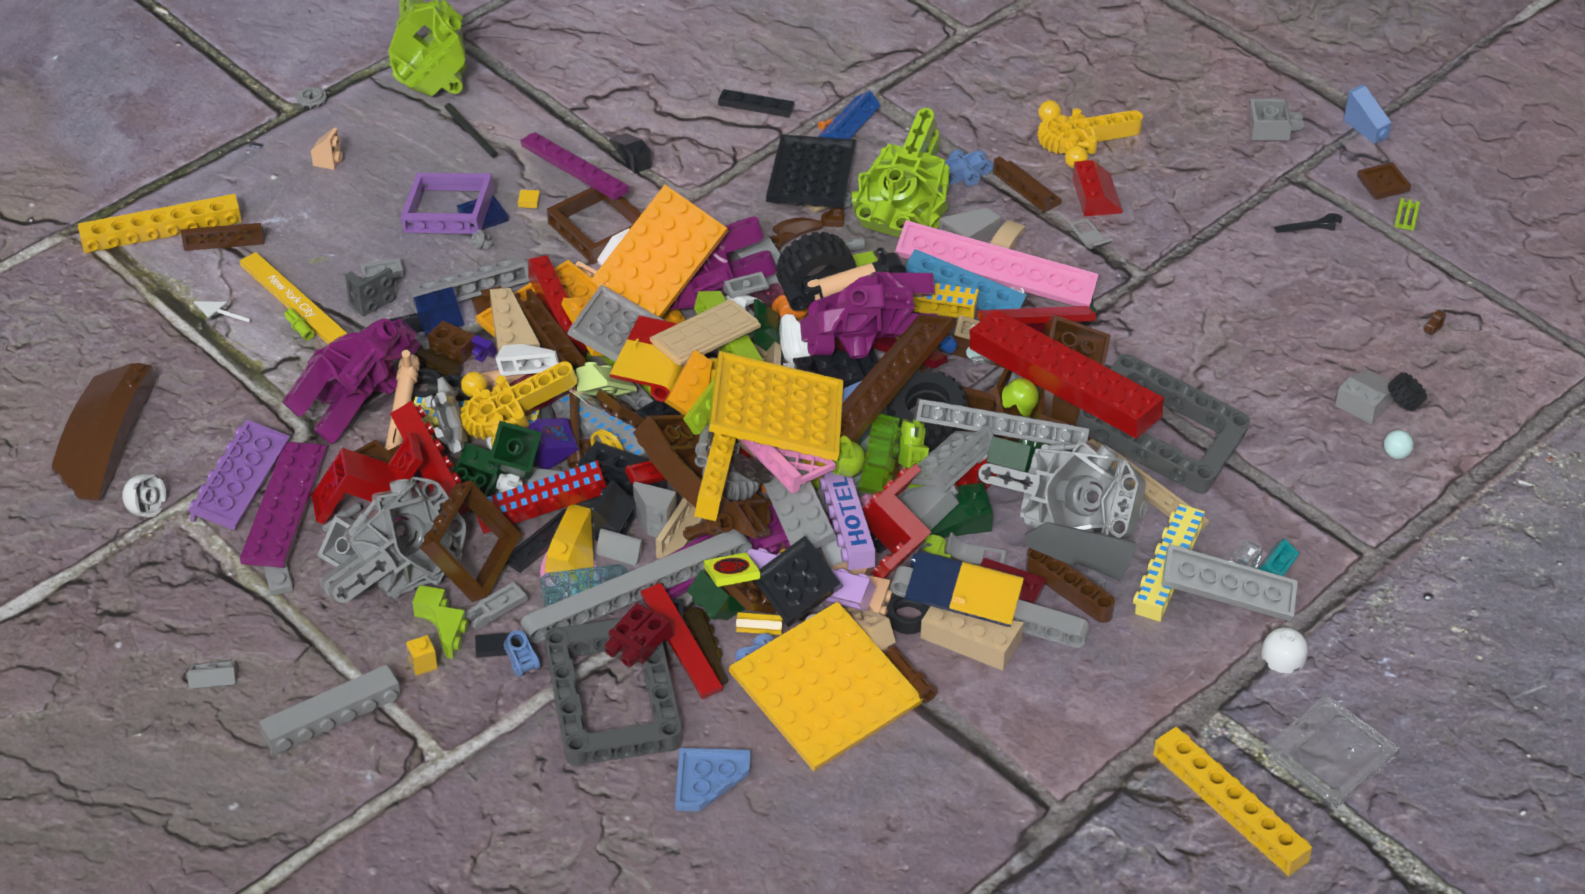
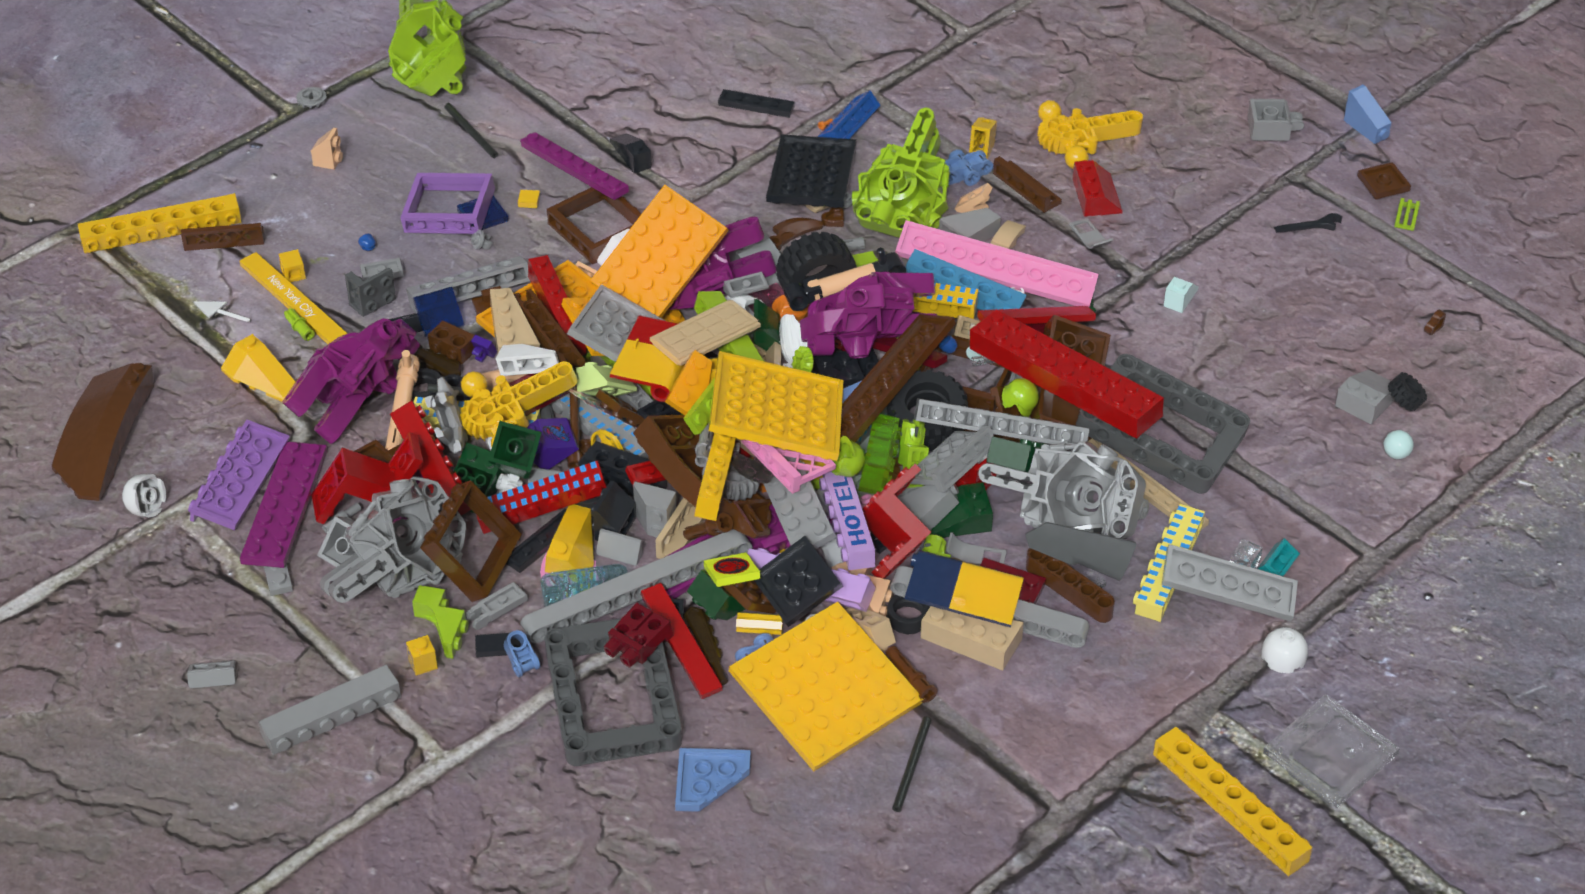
(257, 367): none -> yellow wedge
(292, 265): none -> yellow brick
(367, 242): none -> blue hinge
(803, 359): none -> lime gear
(911, 765): none -> pearl dark grey piece
(975, 199): none -> light nougat slope
(983, 132): none -> yellow torso
(1179, 294): none -> light aqua slope

